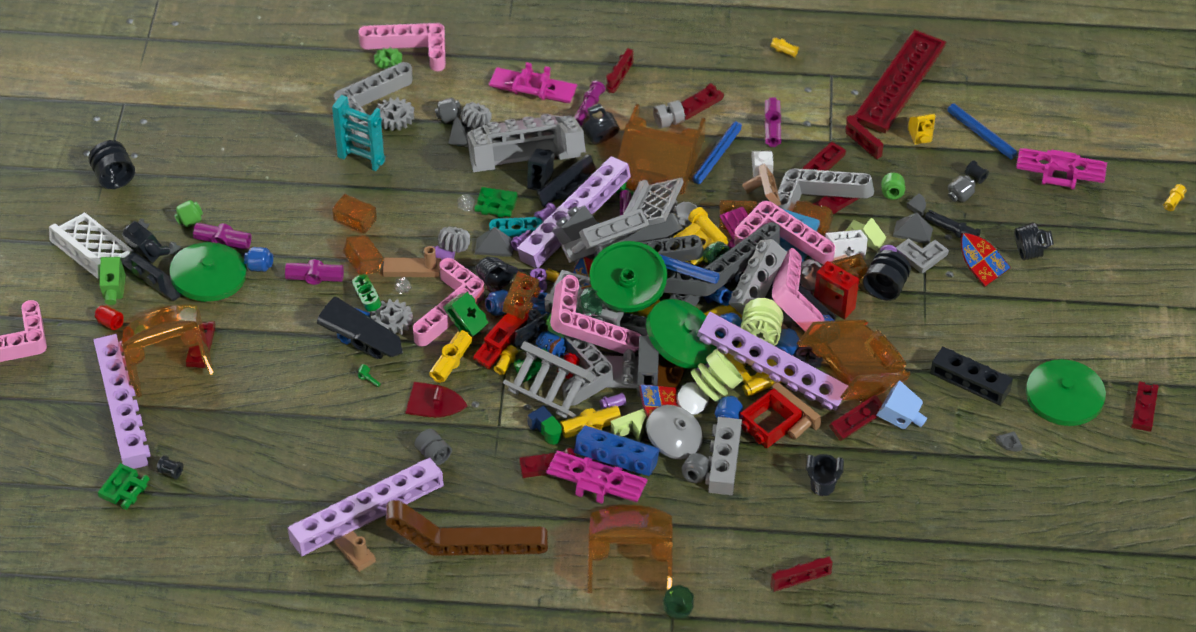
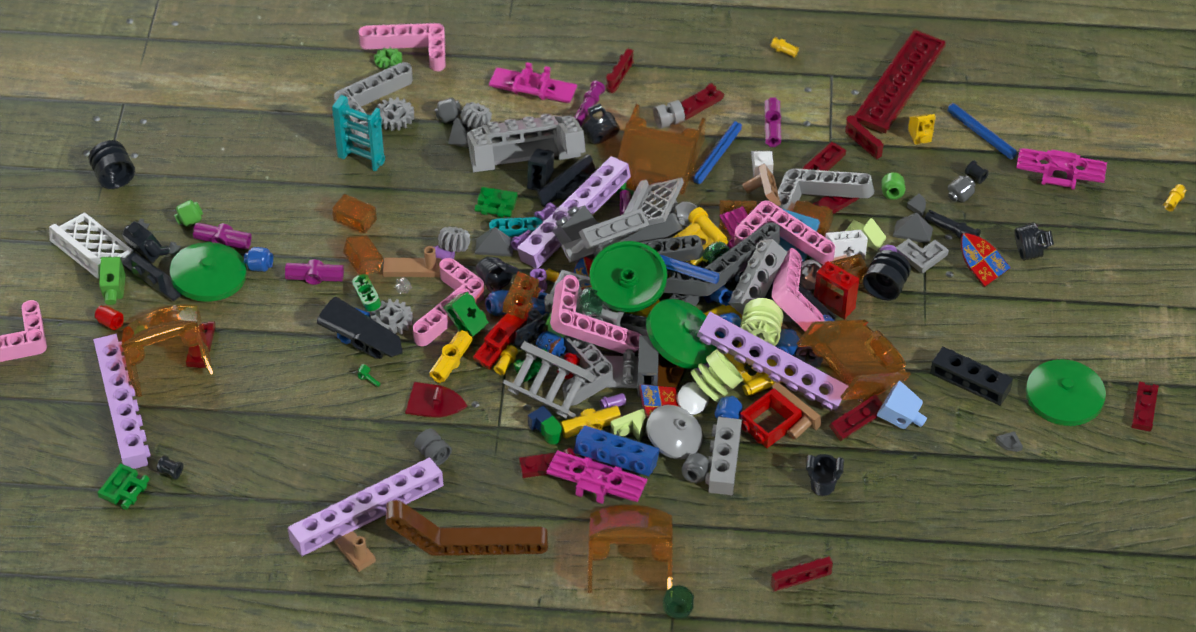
(466, 202): clear plate -> none

